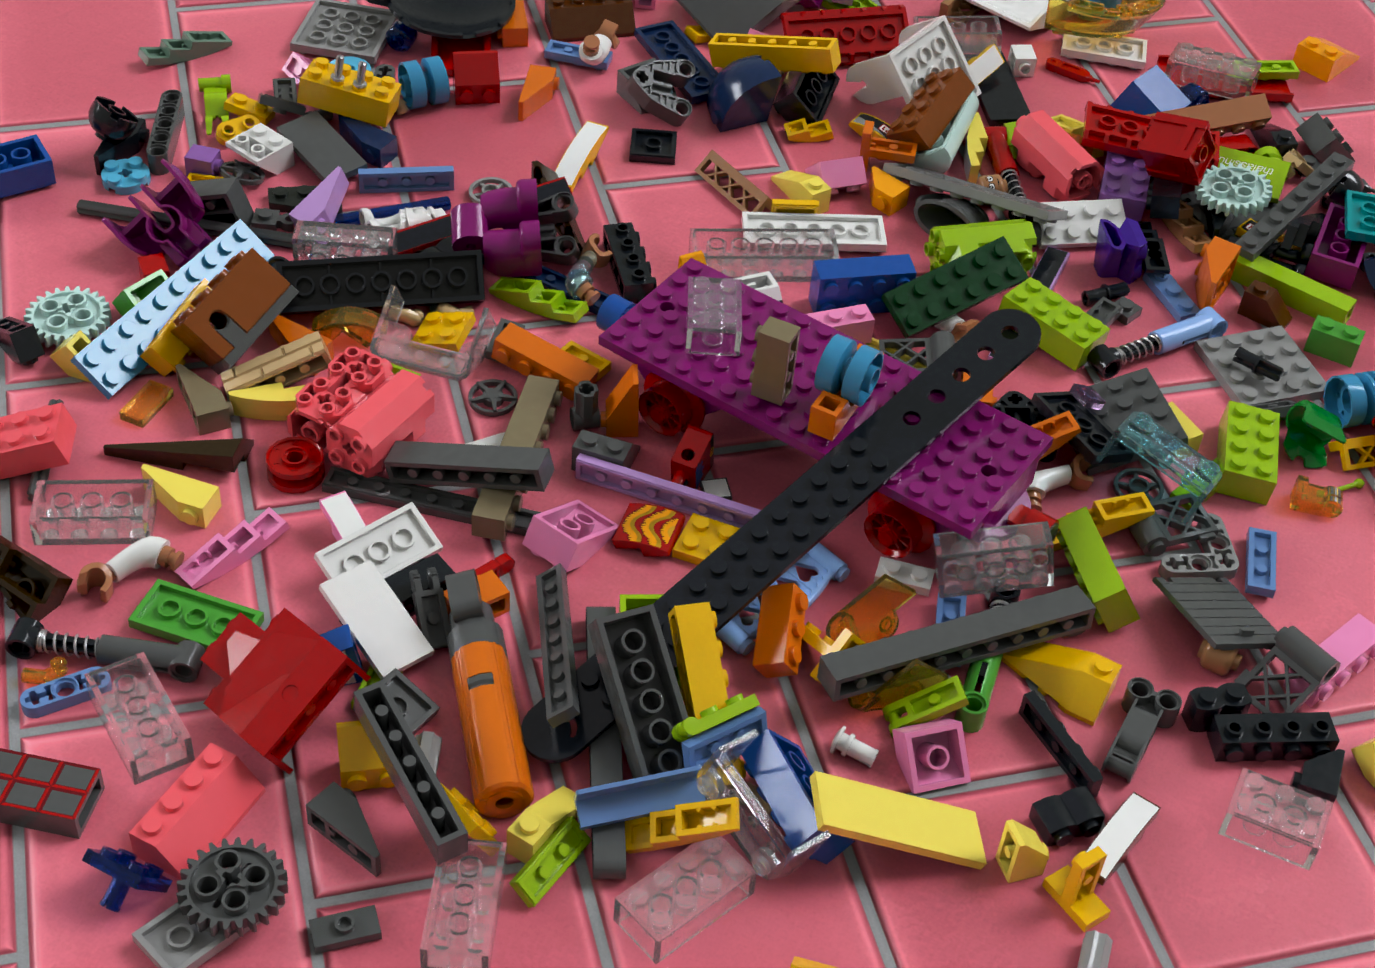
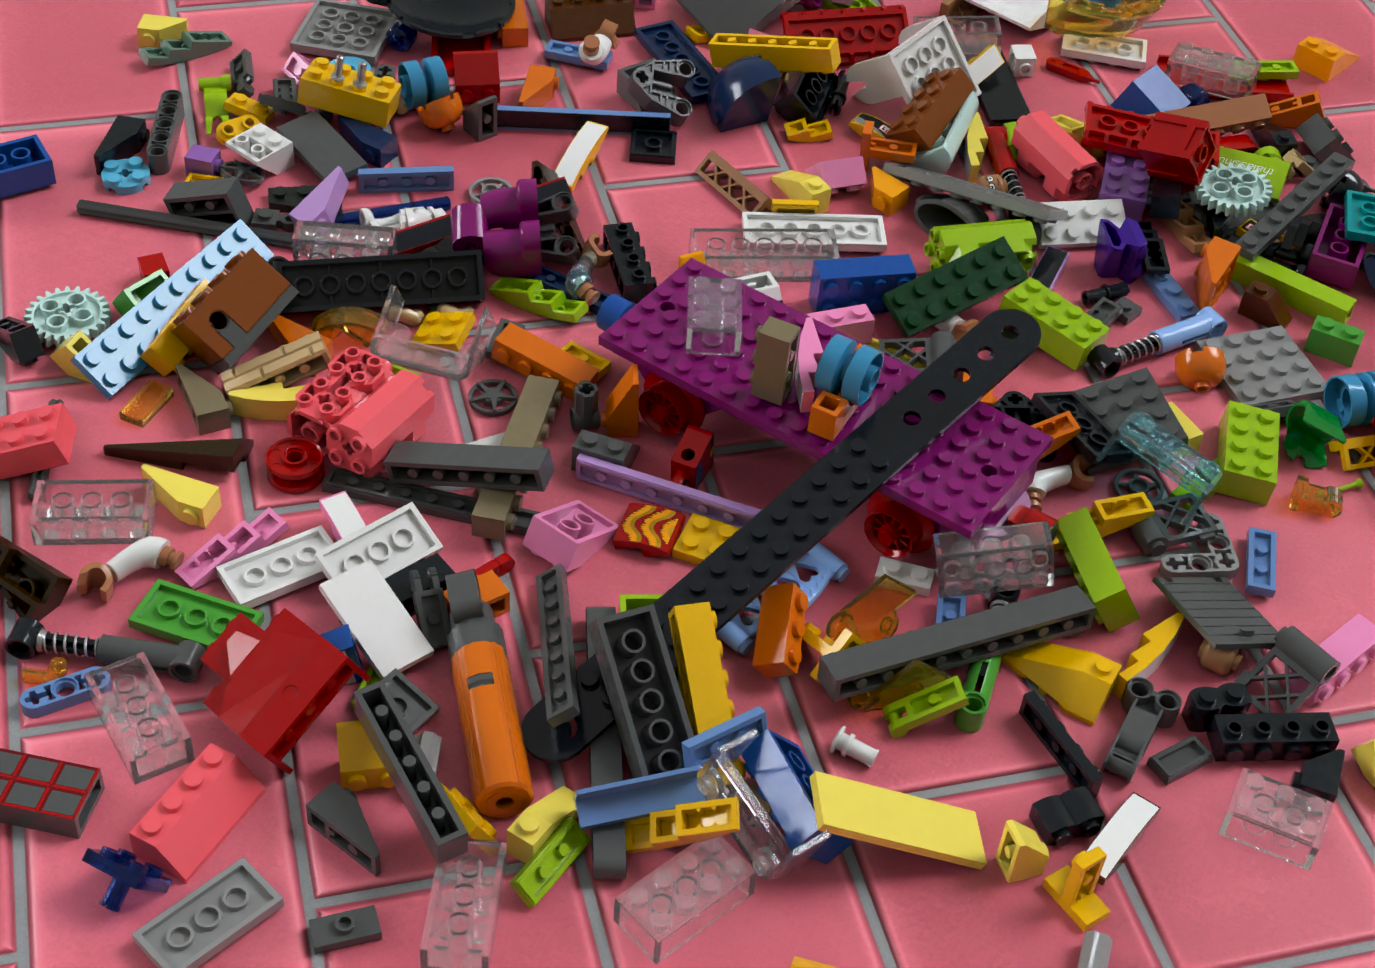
(110, 120): black cylinder -> none
(156, 27): none -> light yellow slope
(182, 206): magenta piece -> none
(232, 887): dark grey gear -> none
(242, 73): none -> dark grey hinge
(275, 568): none -> white plate
(442, 112): none -> orange cylinder
(481, 119): none -> dark grey slope
(574, 119): none -> black tile
(713, 716): lime plate -> none
(716, 487): white tile -> none
(807, 363): none -> bright pink slope
(838, 95): none -> black pin
(932, 754): bright pink slope -> none
(1087, 396): clear purple tile -> none
(1151, 652): none -> yellow slope
(1180, 759): none -> dark grey tile
(1200, 369): none -> orange cylinder
(1258, 364): black axle -> none
(1296, 110): none -> orange slope

